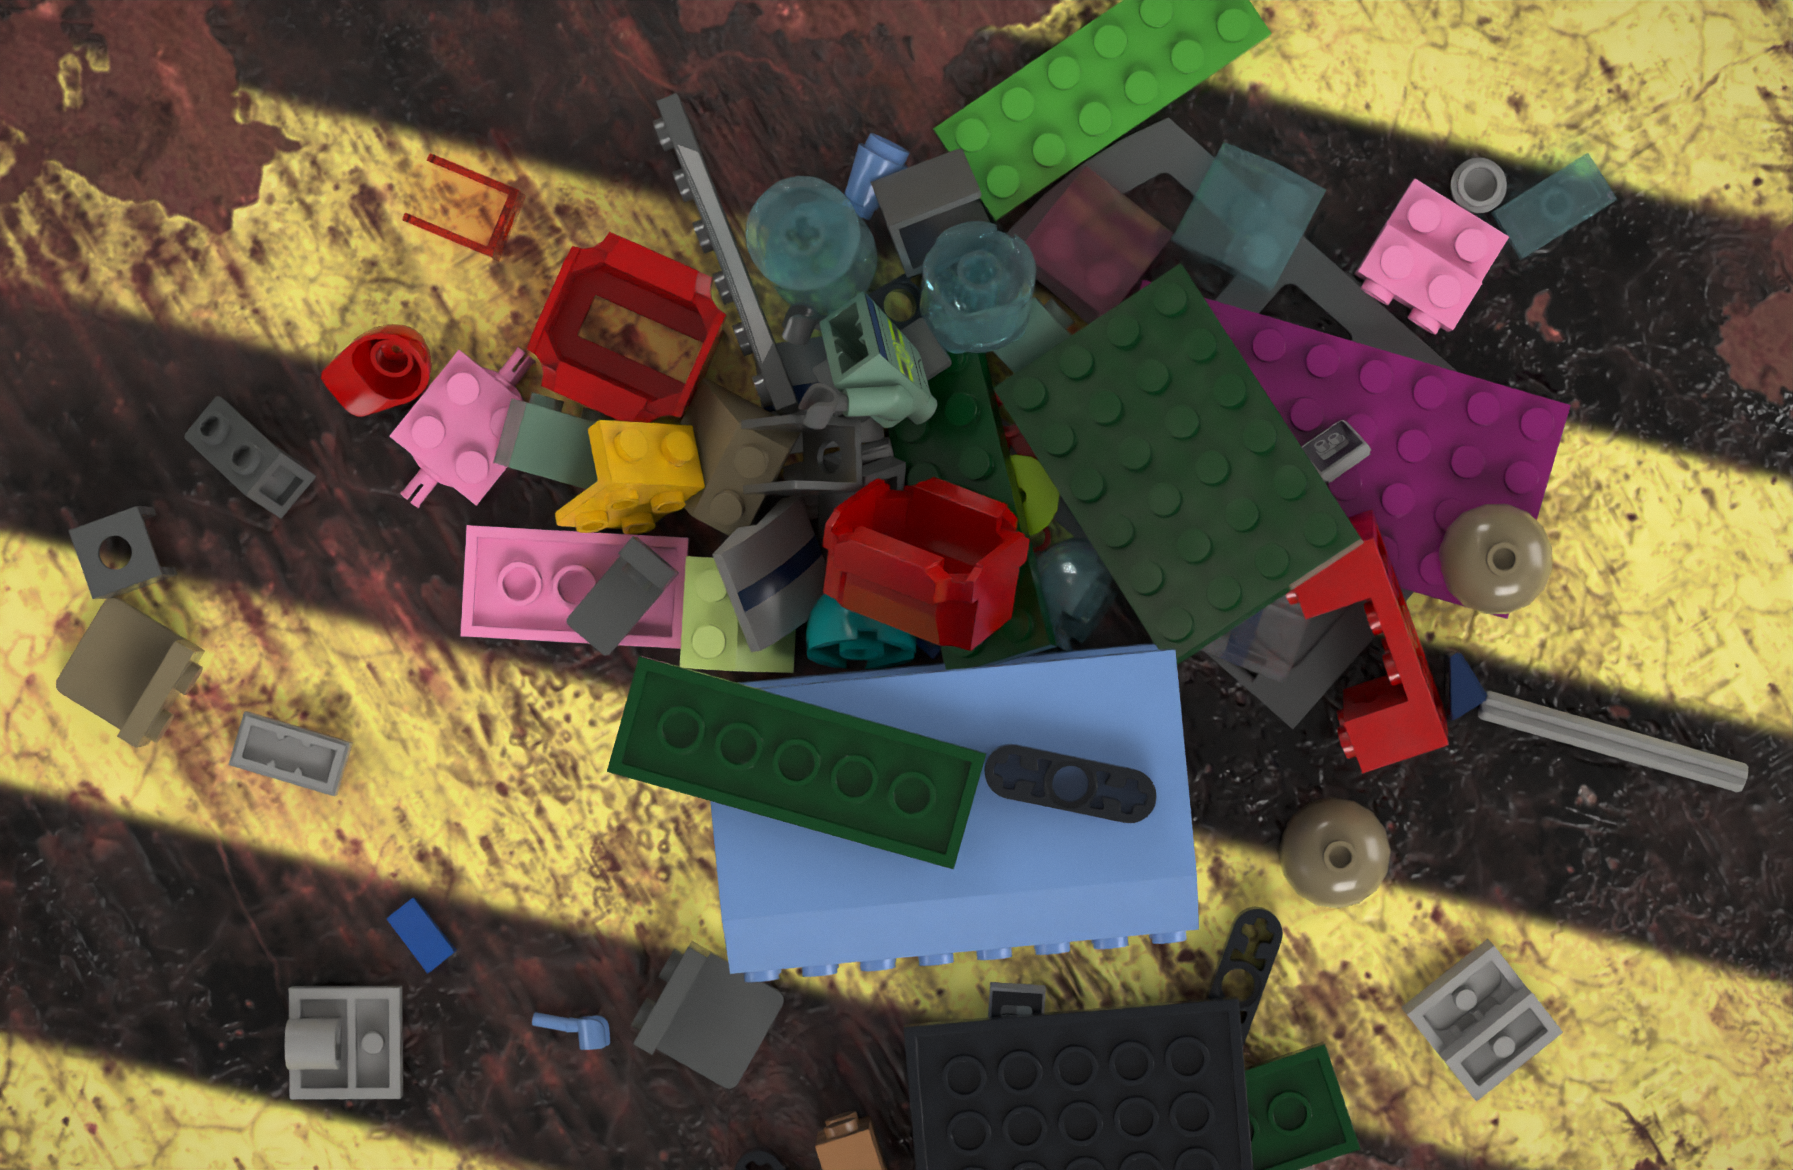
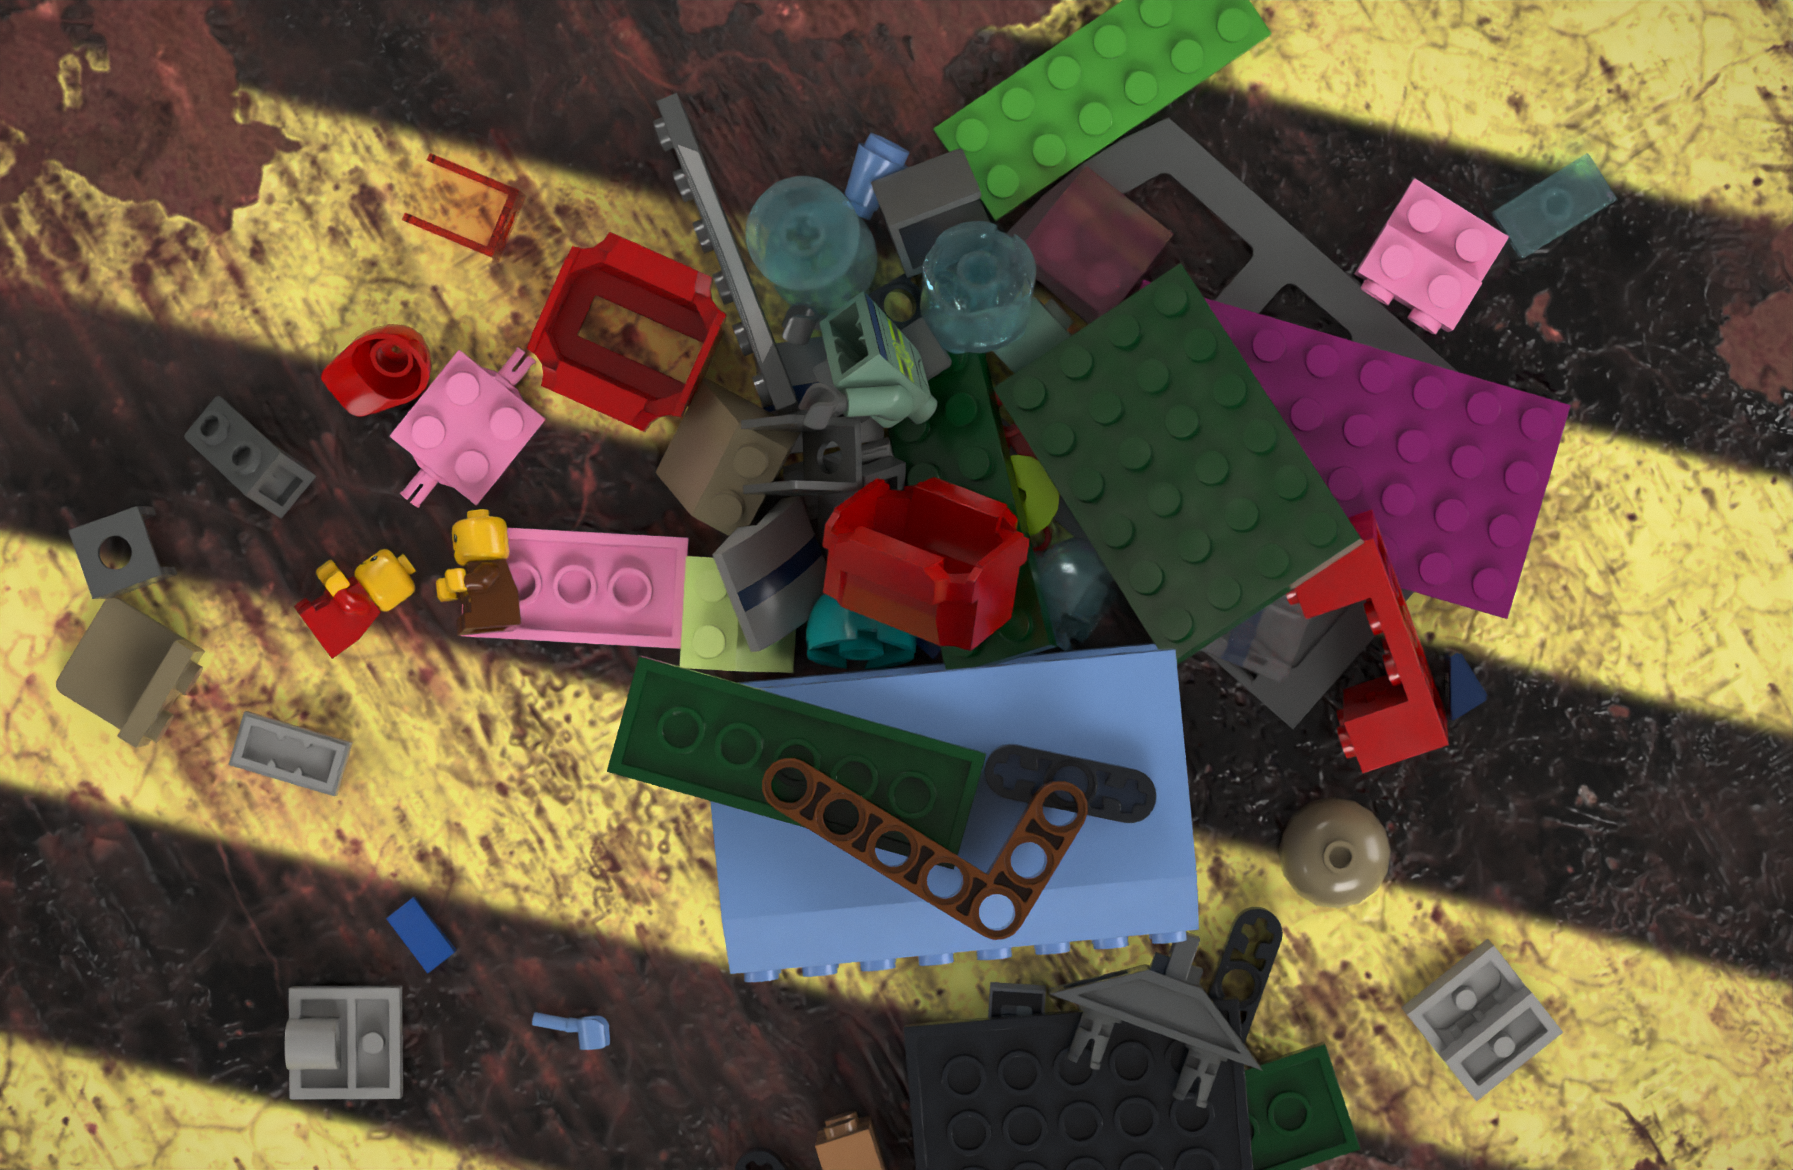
(354, 603): none -> piece
(485, 579): none -> piece
(549, 442): sand green brick -> none
(621, 596): dark grey bracket -> none
(640, 477): yellow bracket -> none
(707, 1016): dark grey bracket -> none
(926, 853): none -> reddish brown beam
(1165, 1001): none -> dark grey connector
(1248, 216): clear light blue slope -> none
(1336, 450): slope -> none
(1478, 185): light grey plate -> none
(1495, 558): dark tan cylinder -> none
(1613, 741): light grey axle -> none

